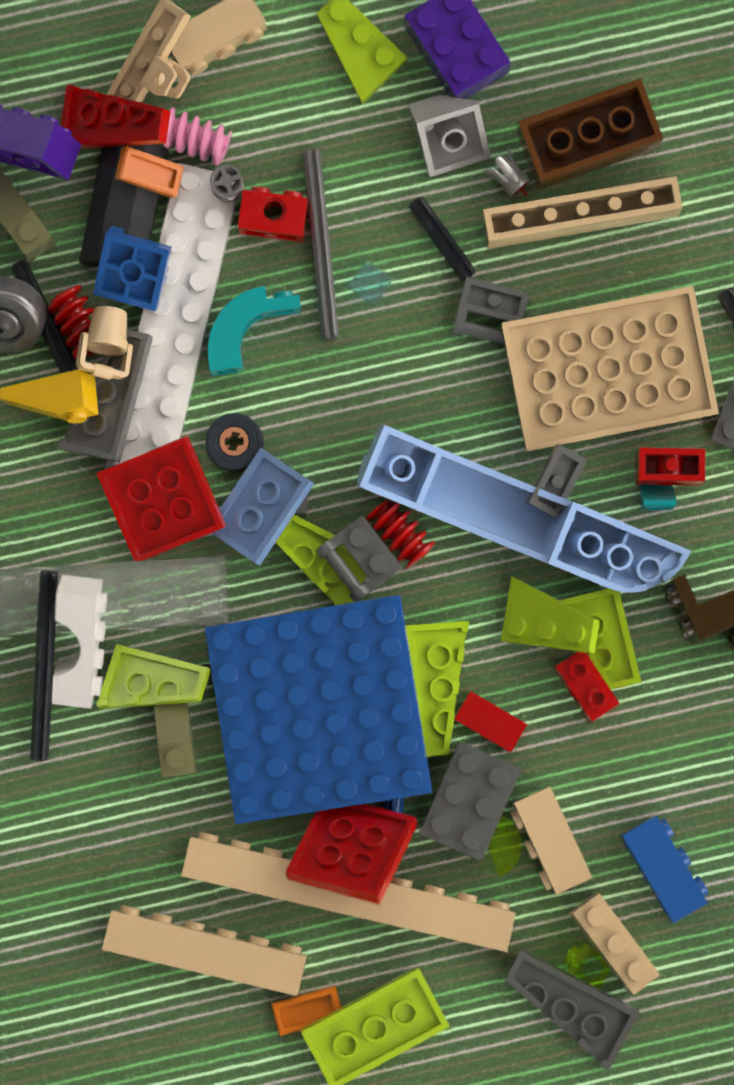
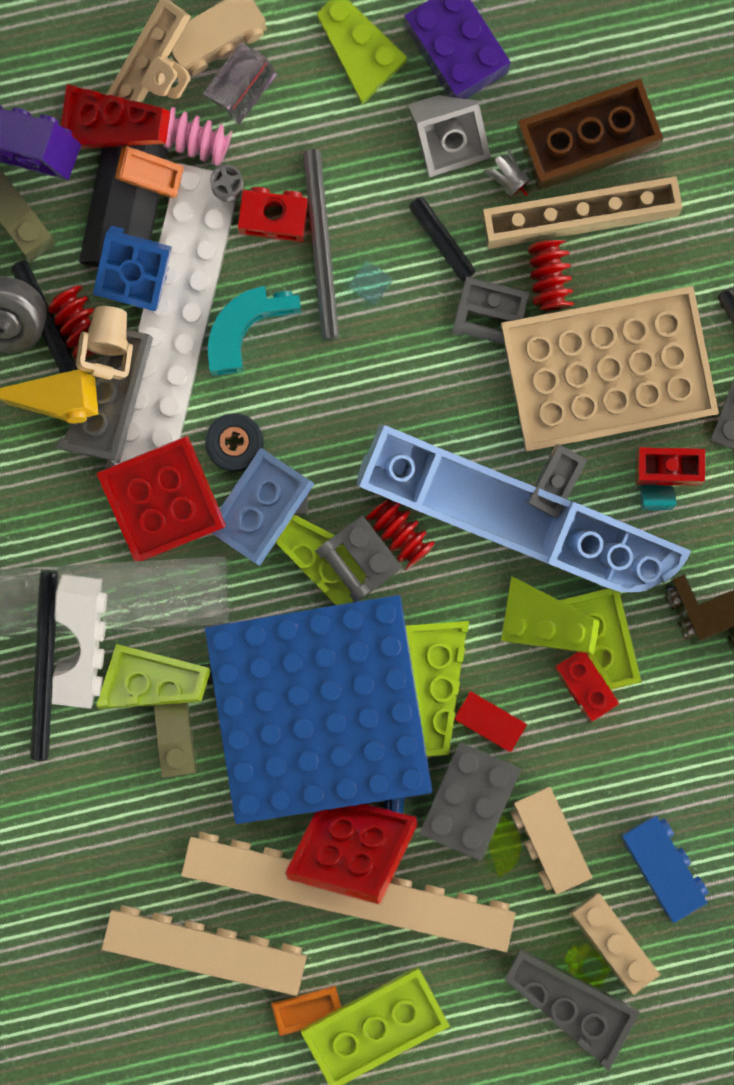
(241, 82): none -> panel
(549, 275): none -> red piece

